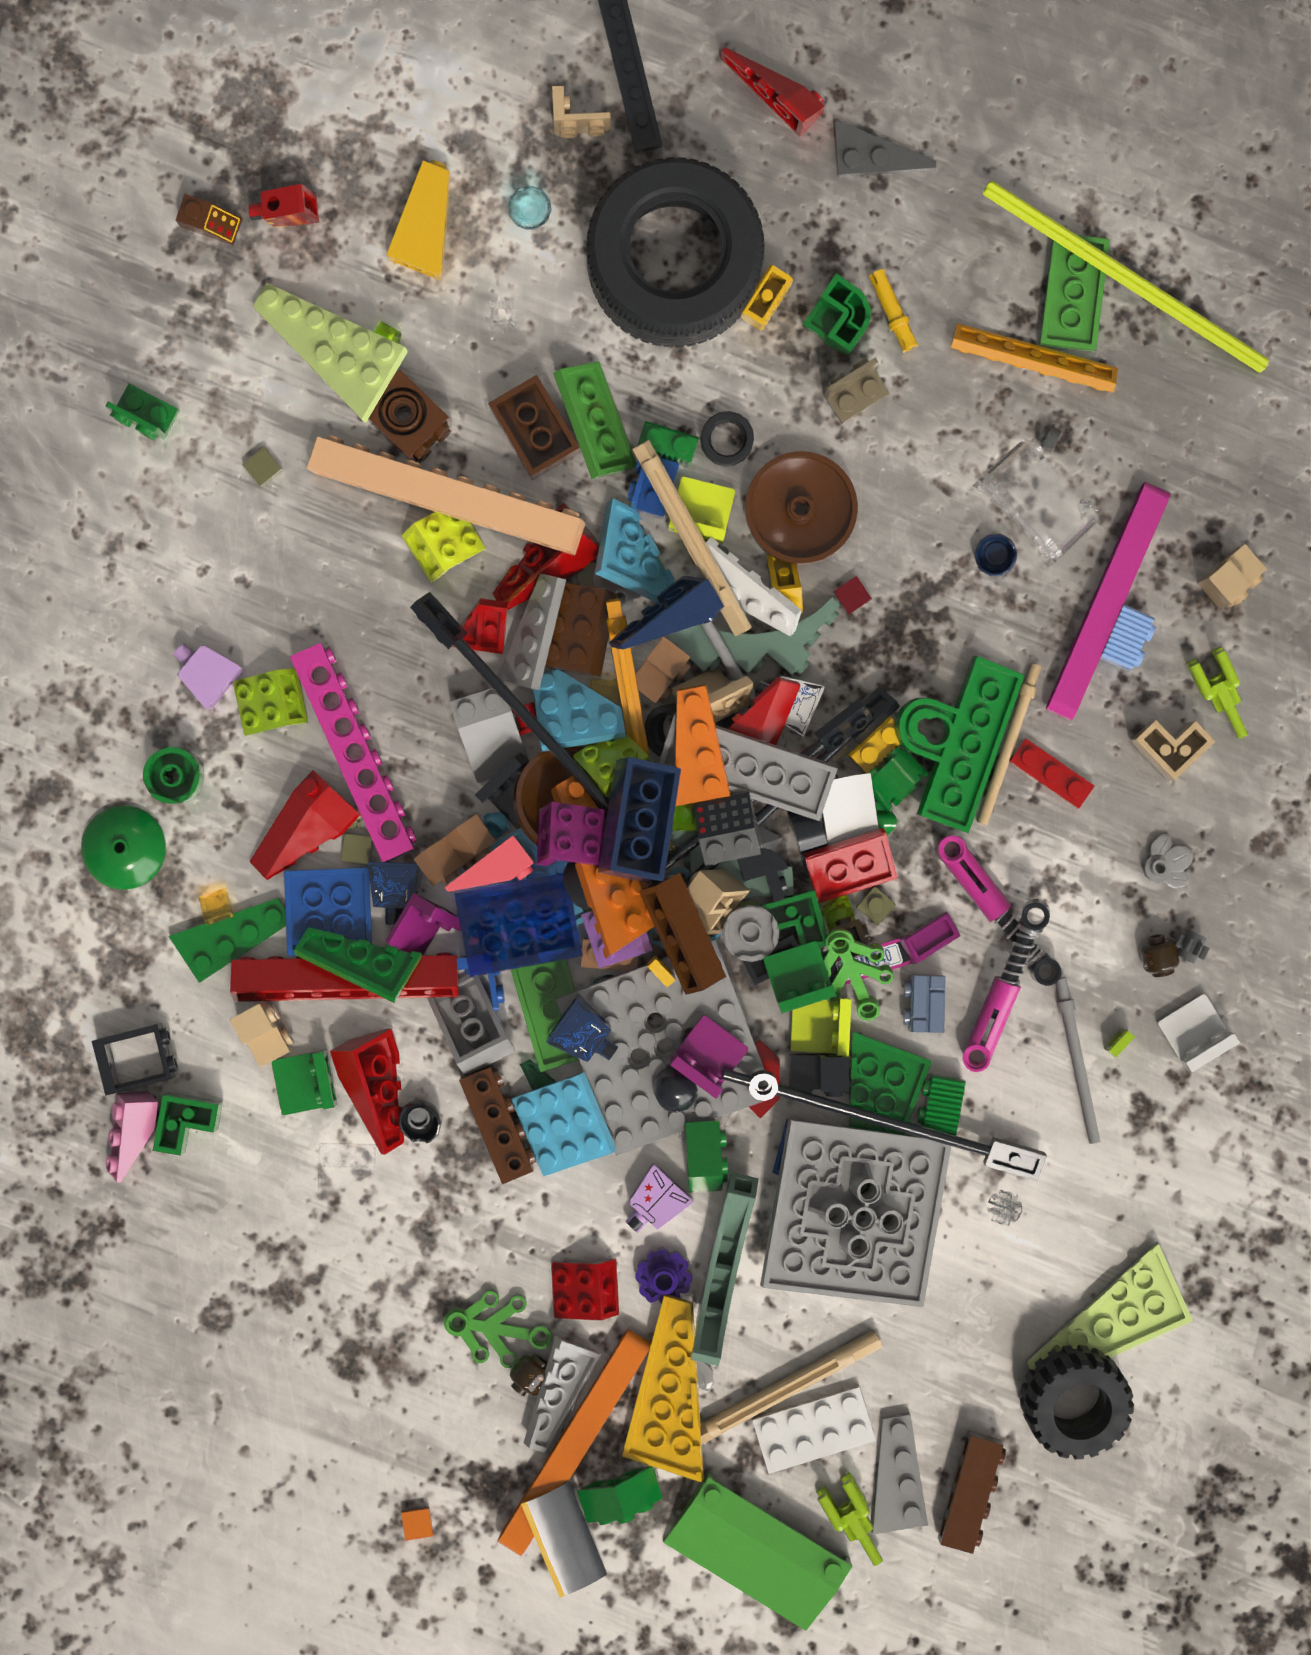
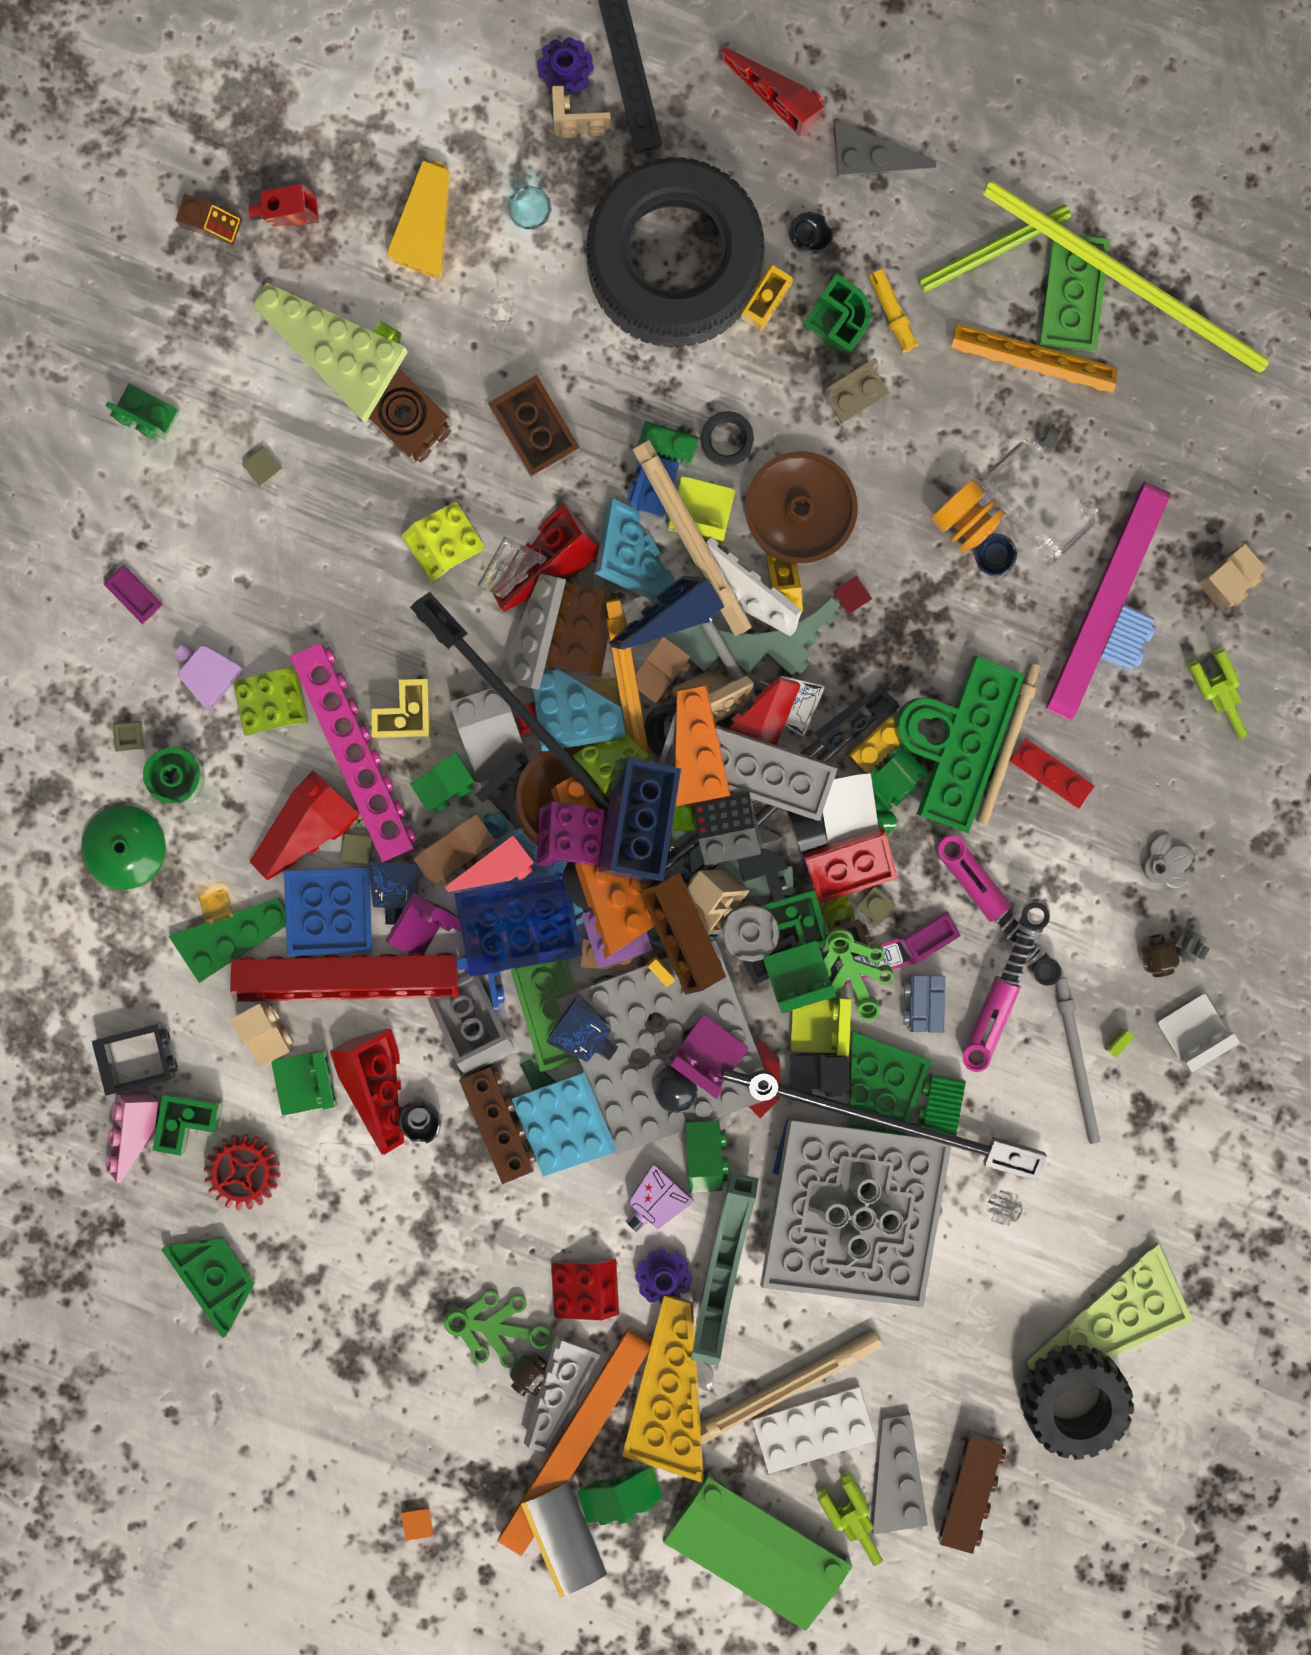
(128, 736): none -> olive tile
(133, 594): none -> magenta tile
(213, 1278): none -> green wing
(235, 1160): none -> red gear
(364, 964): green wing -> none
(412, 717): none -> light yellow brick
(443, 783): none -> green brick
(446, 495): light nougat brick -> none
(486, 626): red wing -> none
(509, 567): none -> clear wing
(565, 65): none -> dark purple plant
(595, 419): bright green plate -> none
(810, 233): none -> black hair
(968, 516): none -> light orange wheel
(988, 251): none -> lime axle
(1170, 754): tan brick -> none

